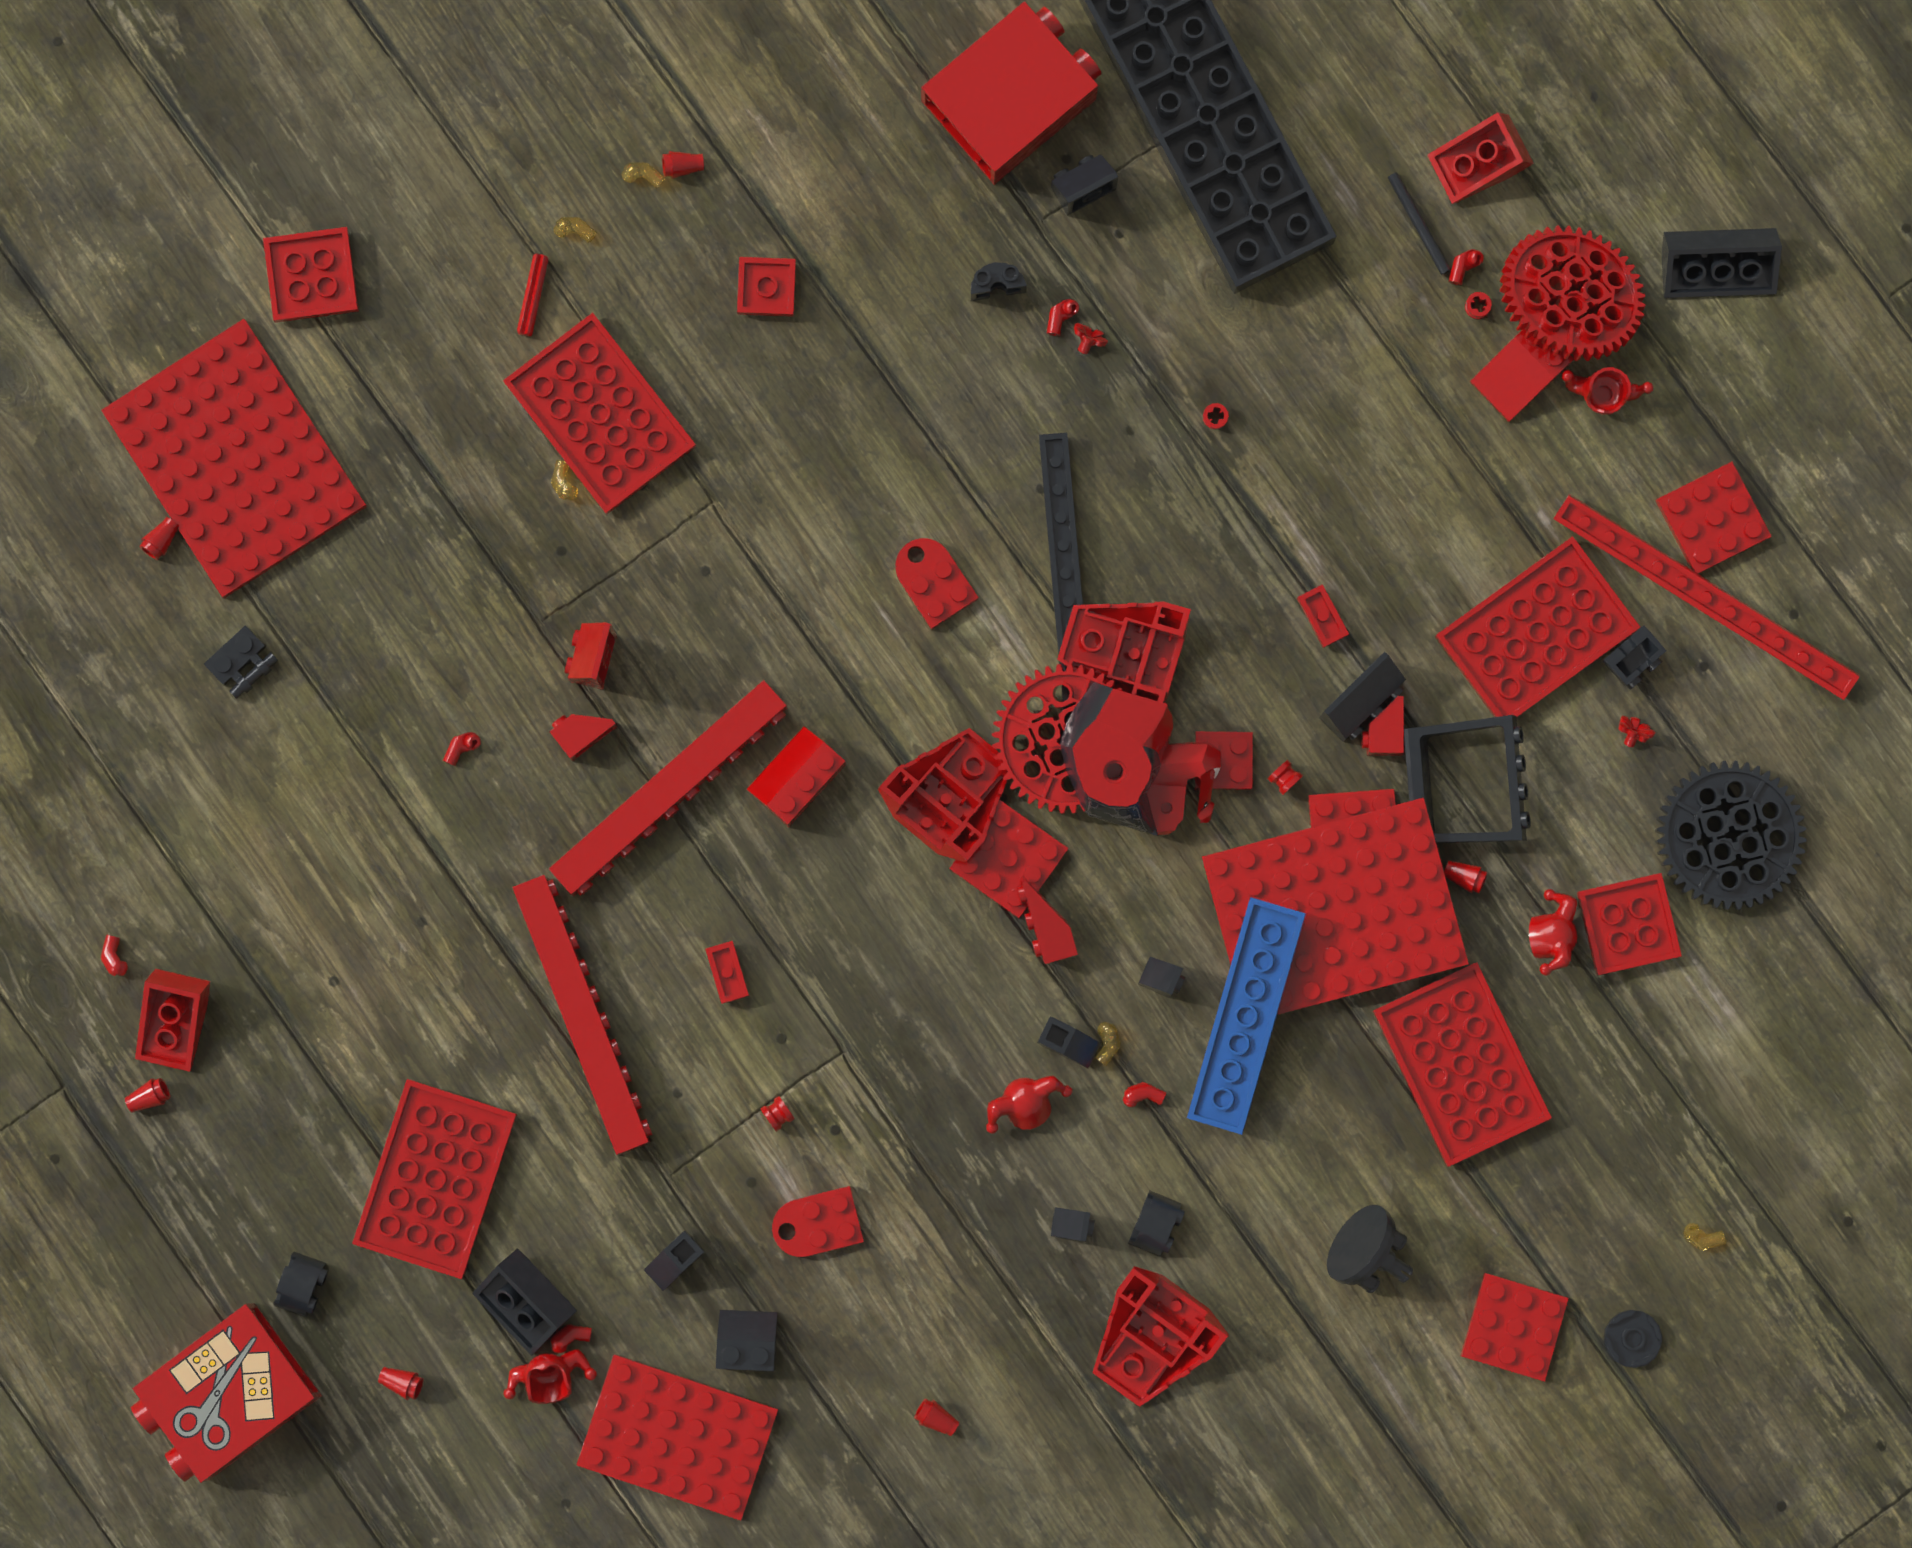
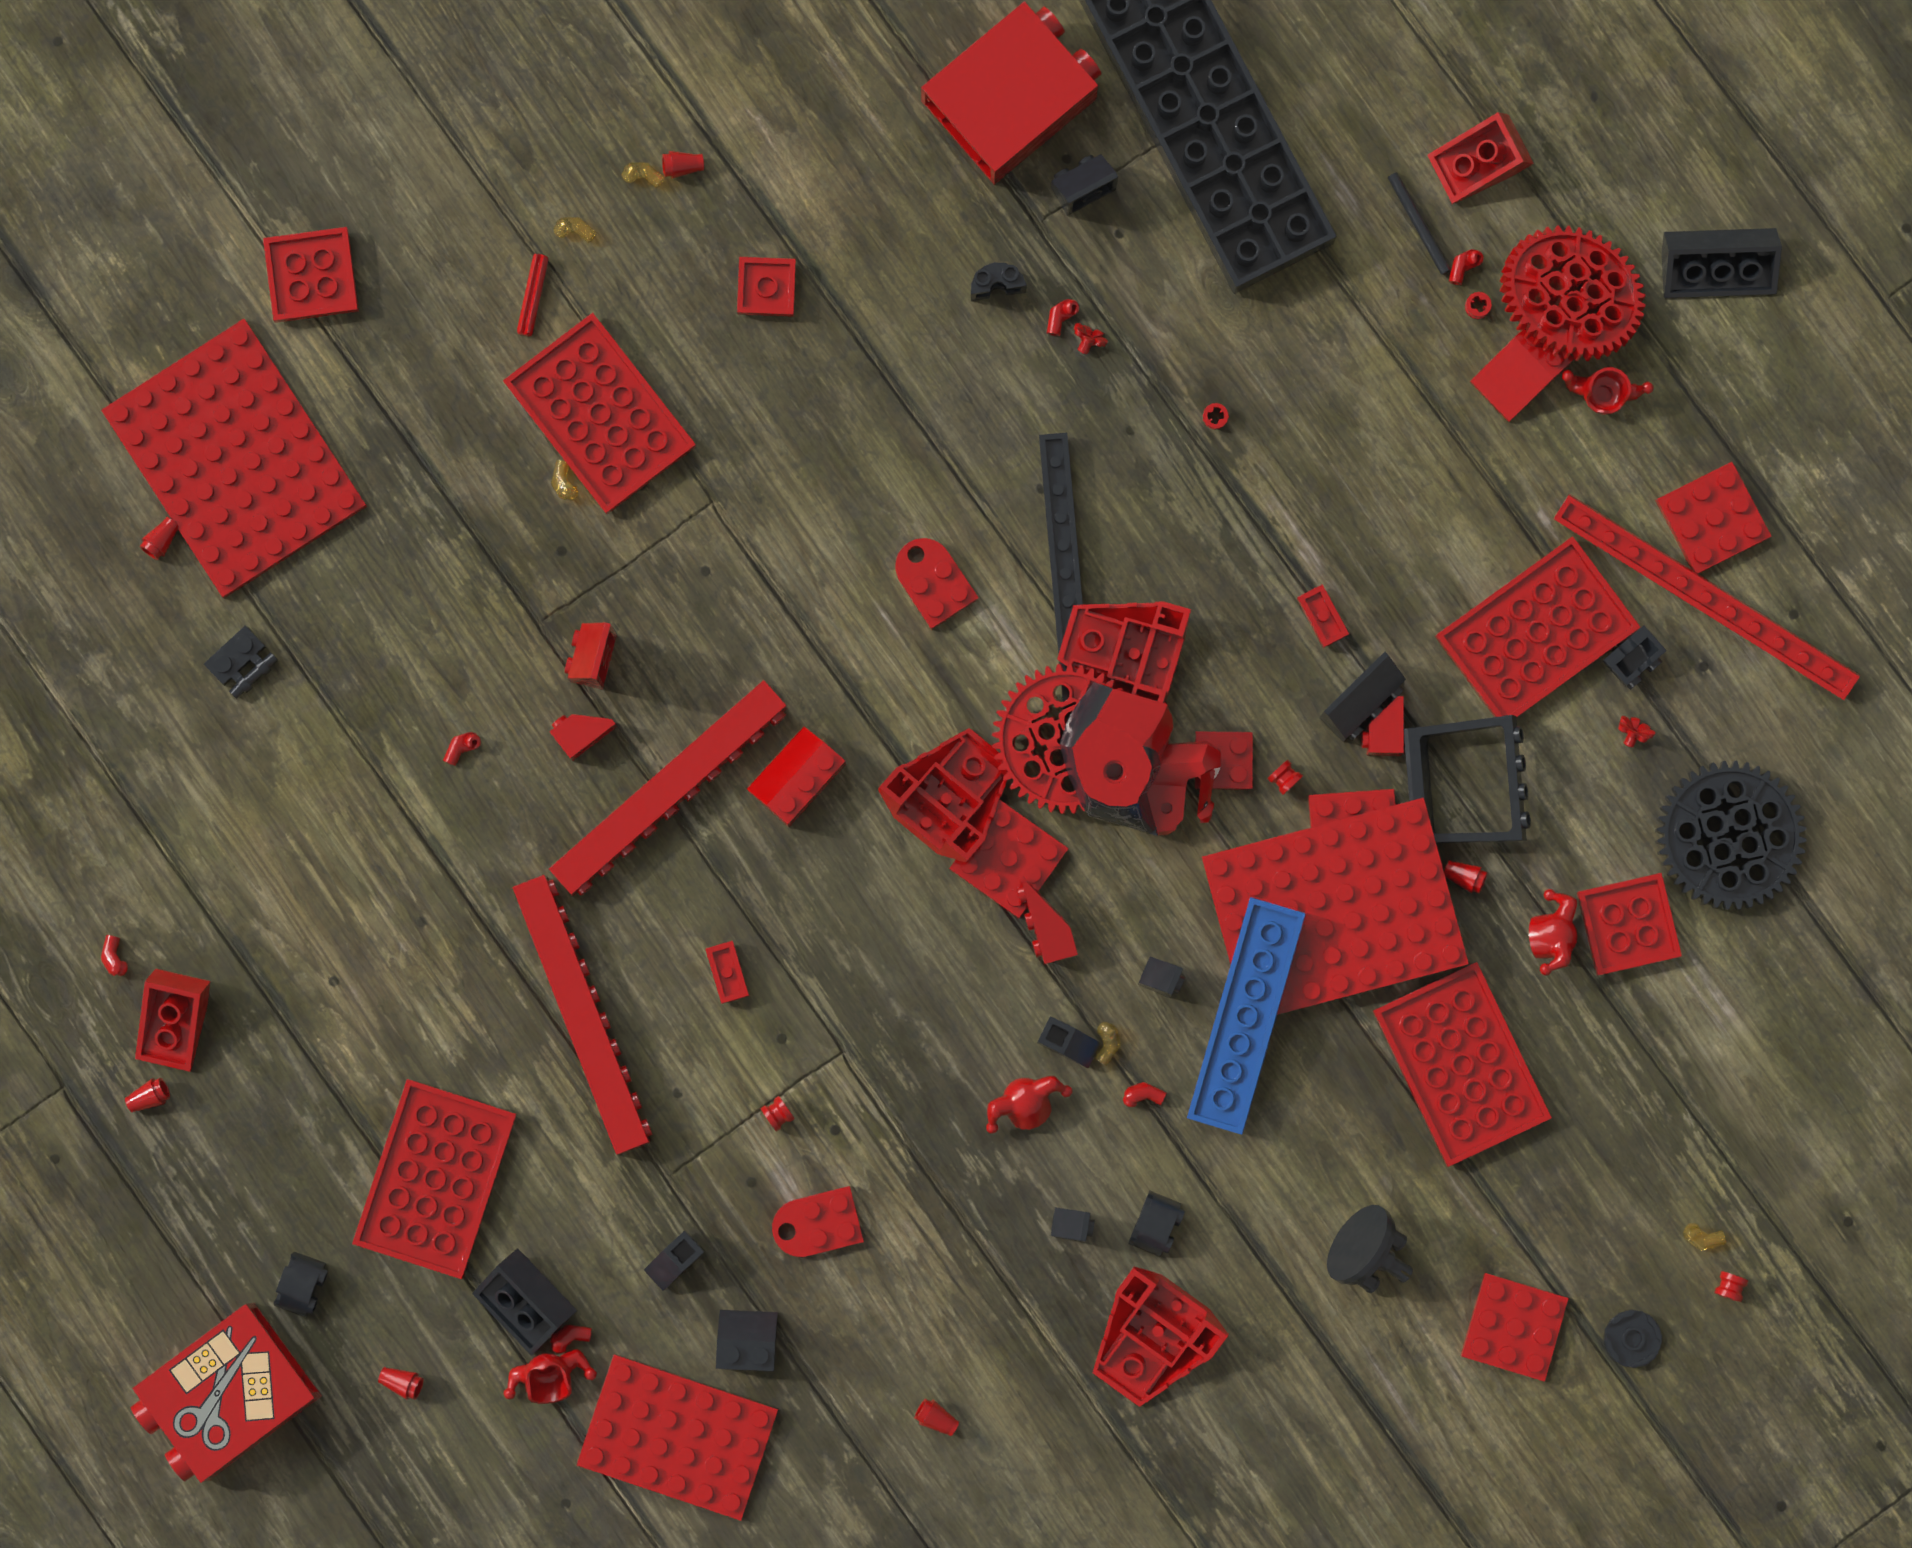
(1731, 1286): none -> red wheel

